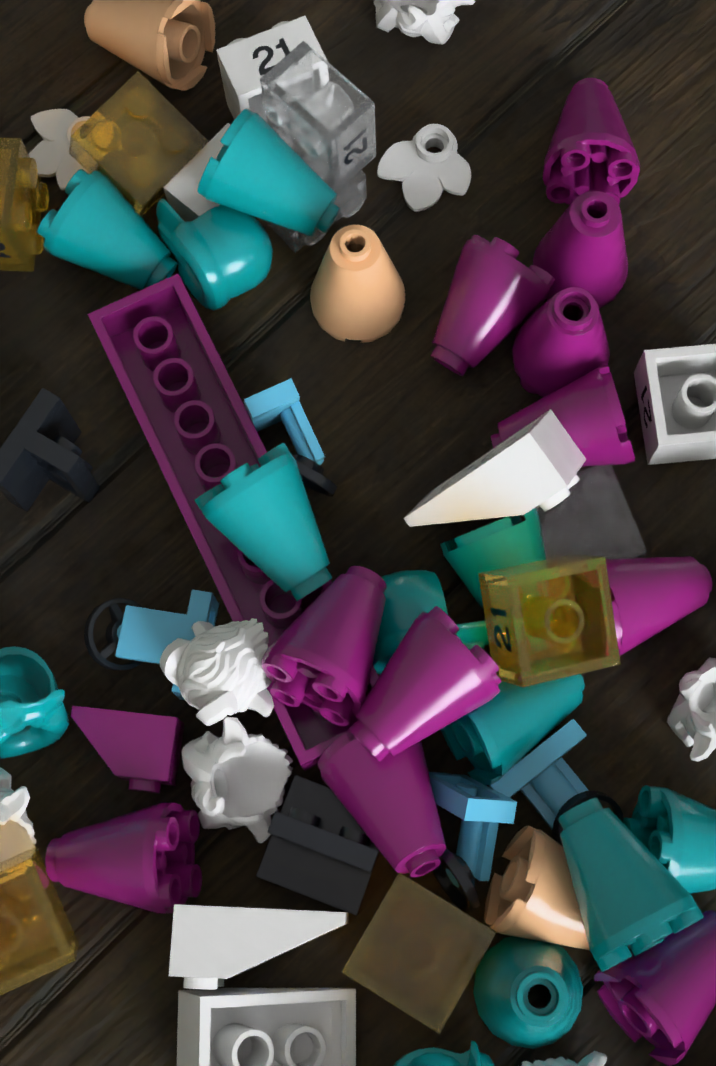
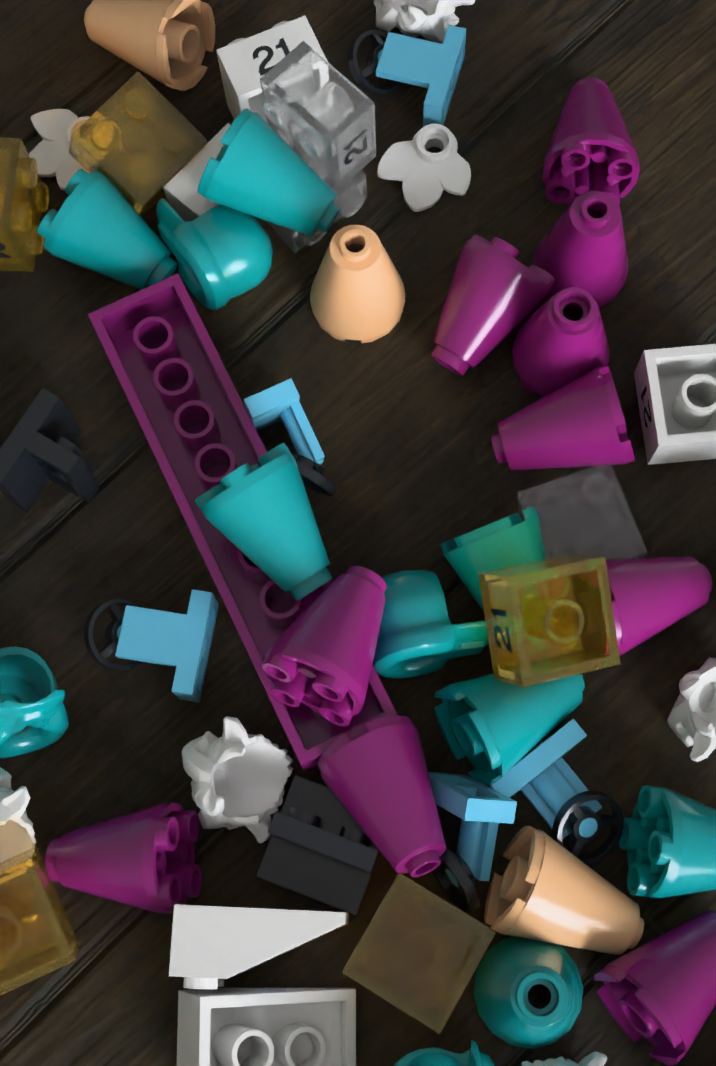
(134, 745): magenta slope -> none
(221, 669): white hair -> none
(413, 63): none -> medium azure piece
(424, 687): magenta cone -> none
(509, 480): white slope -> none
(620, 886): teal cone -> none

